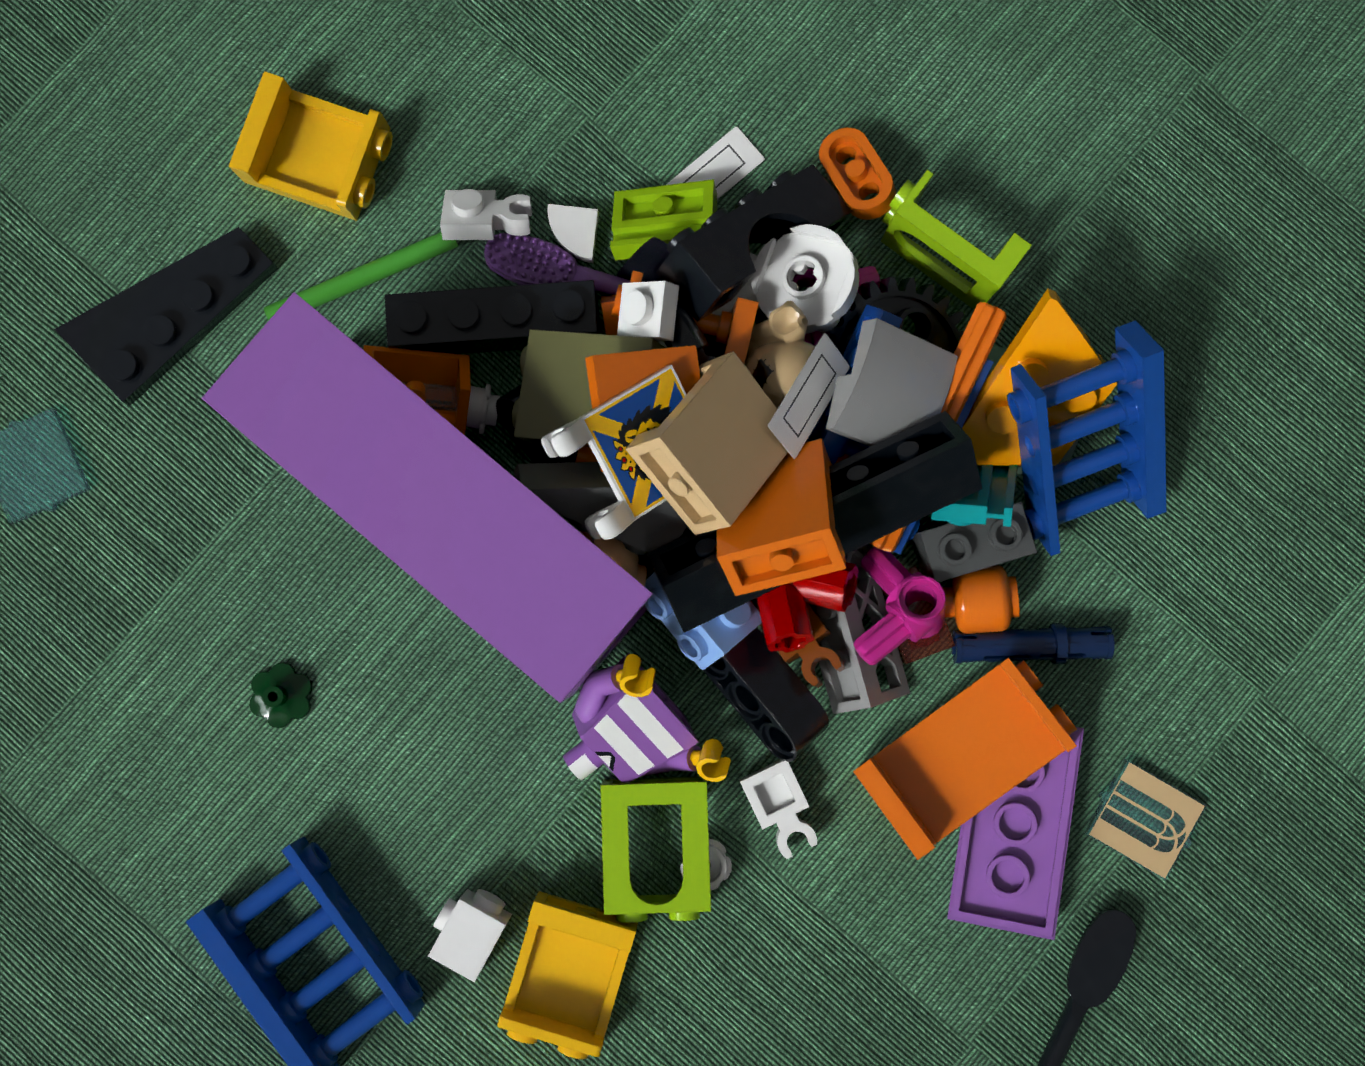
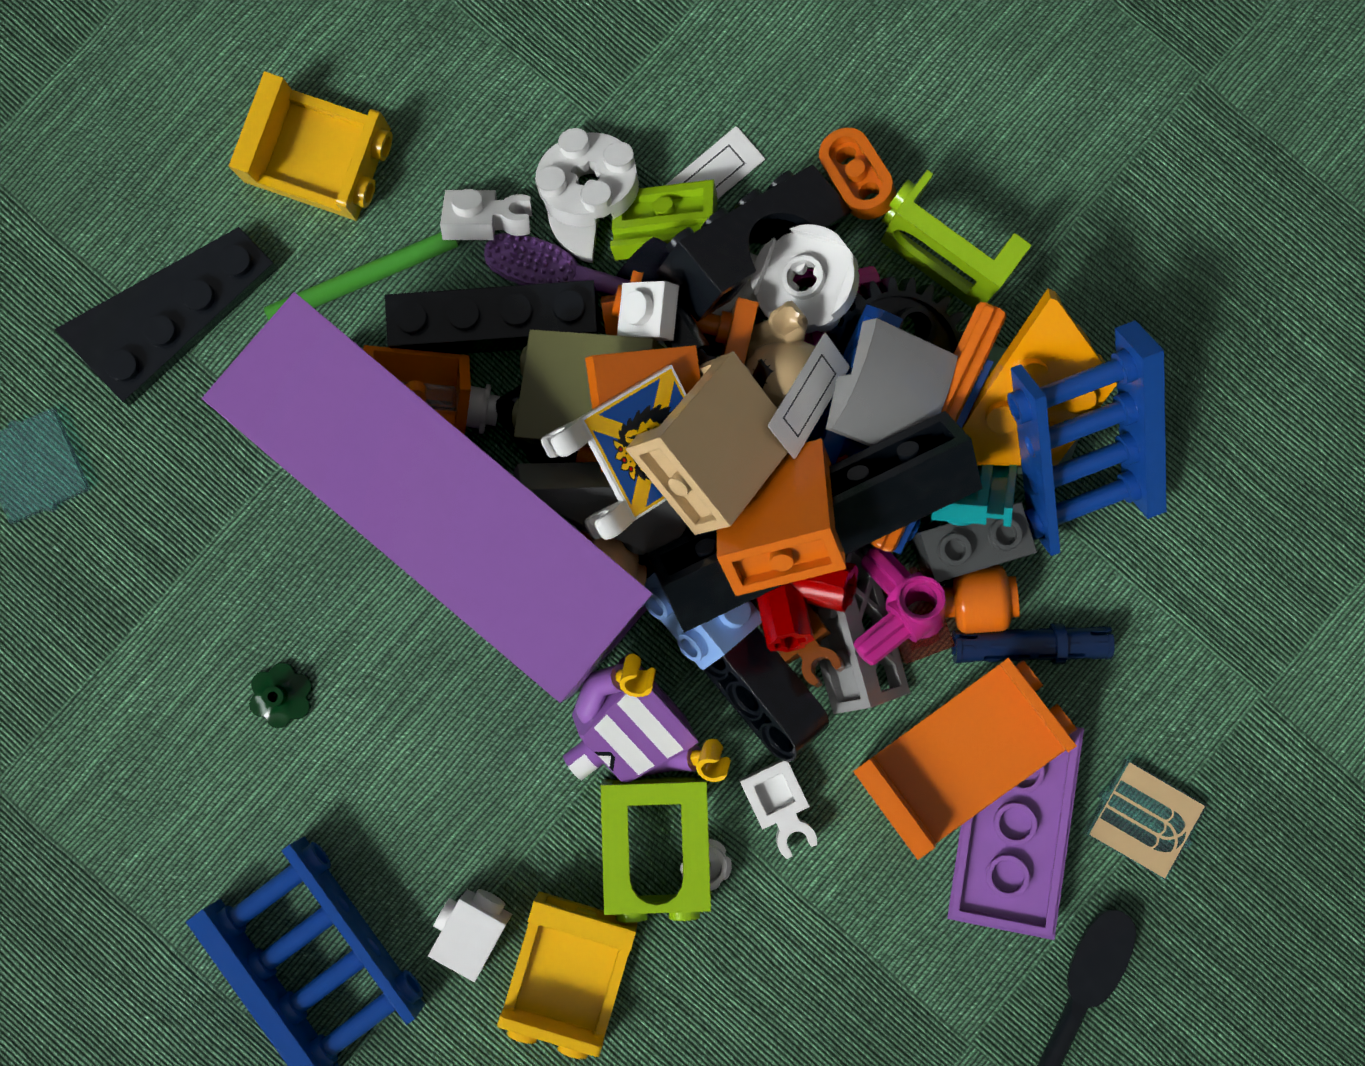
(584, 154): none -> white plate

